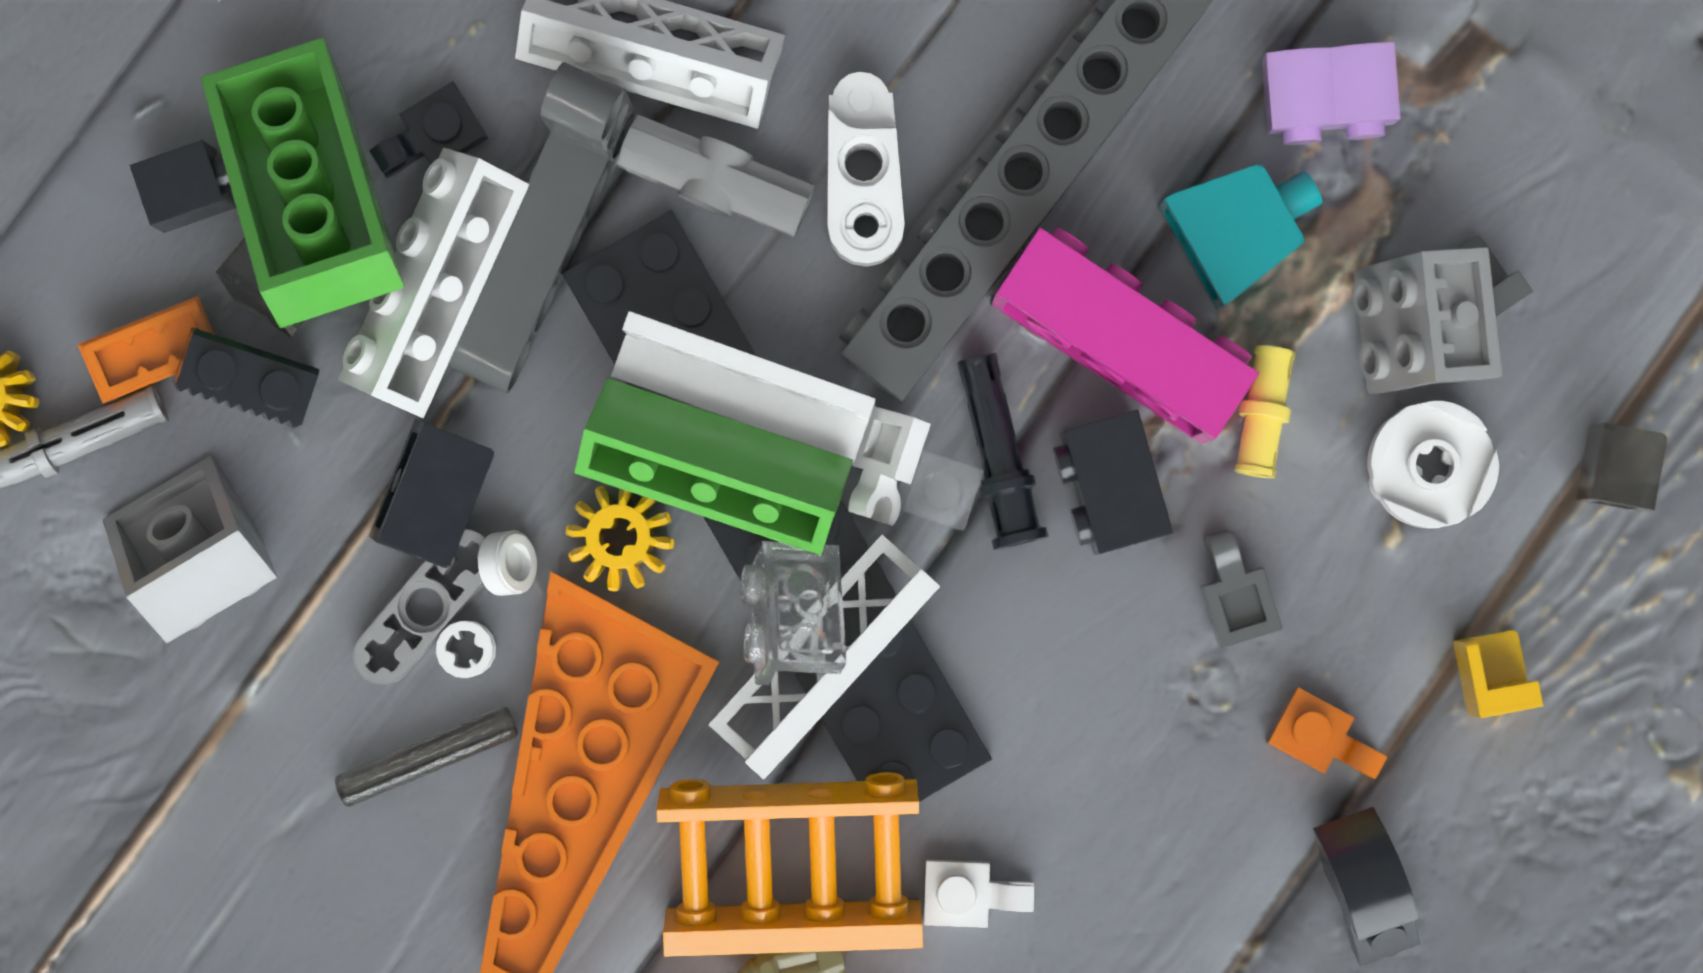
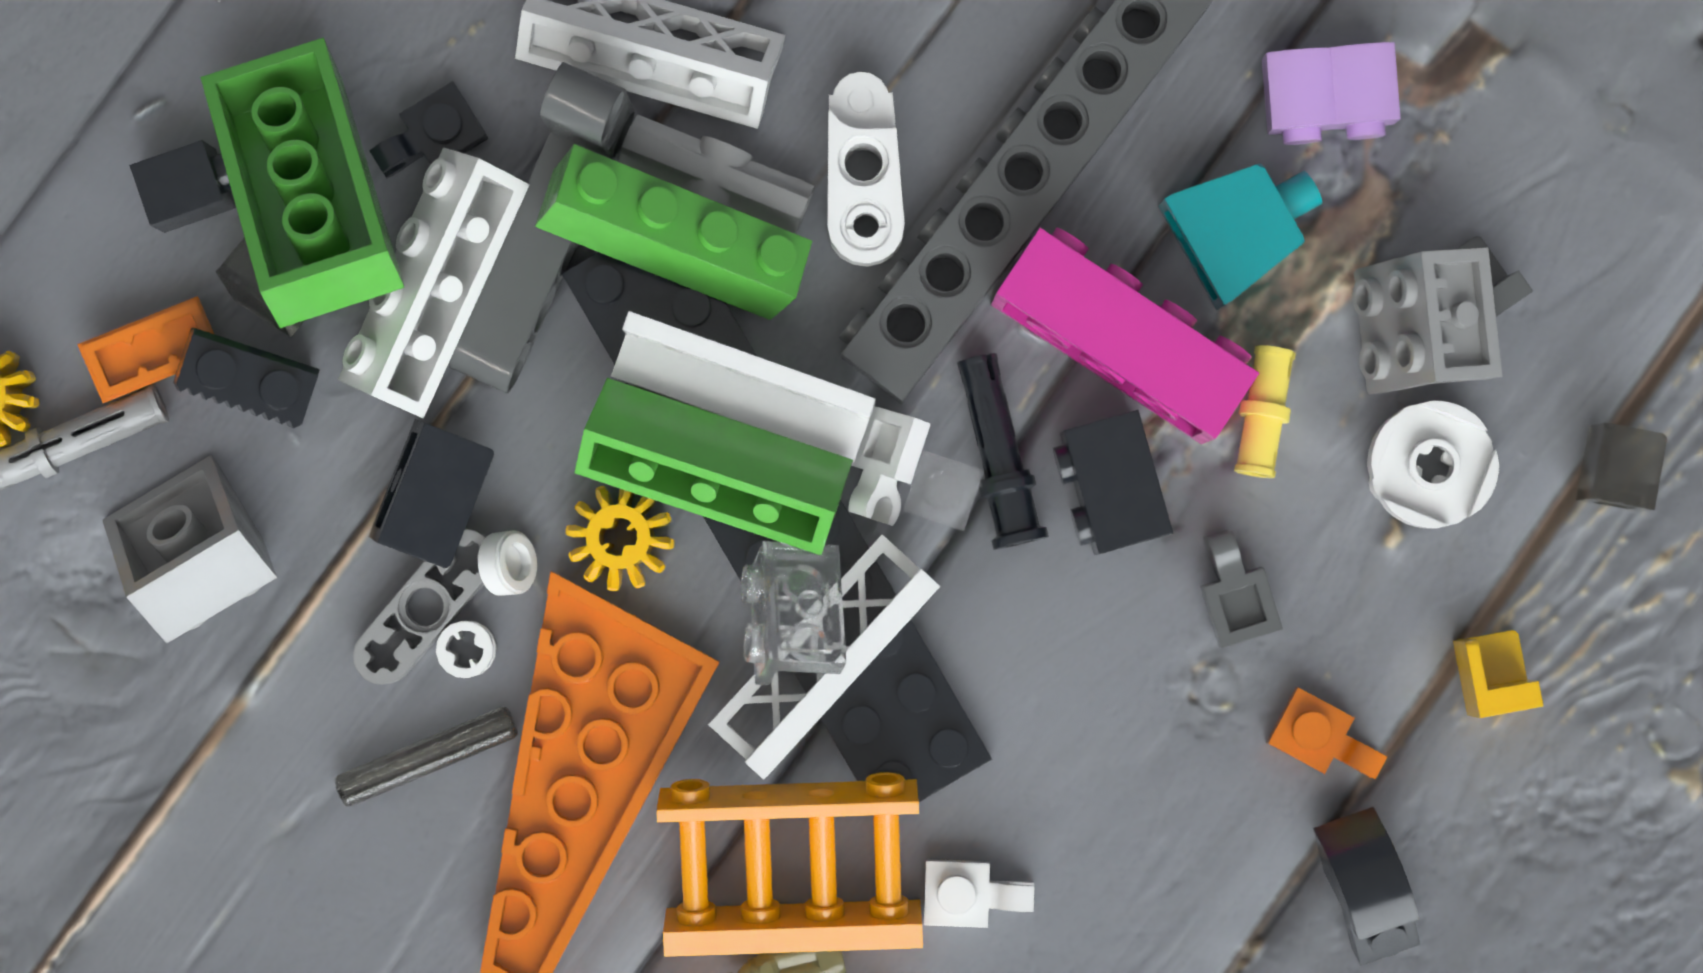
(673, 233): none -> bright green brick

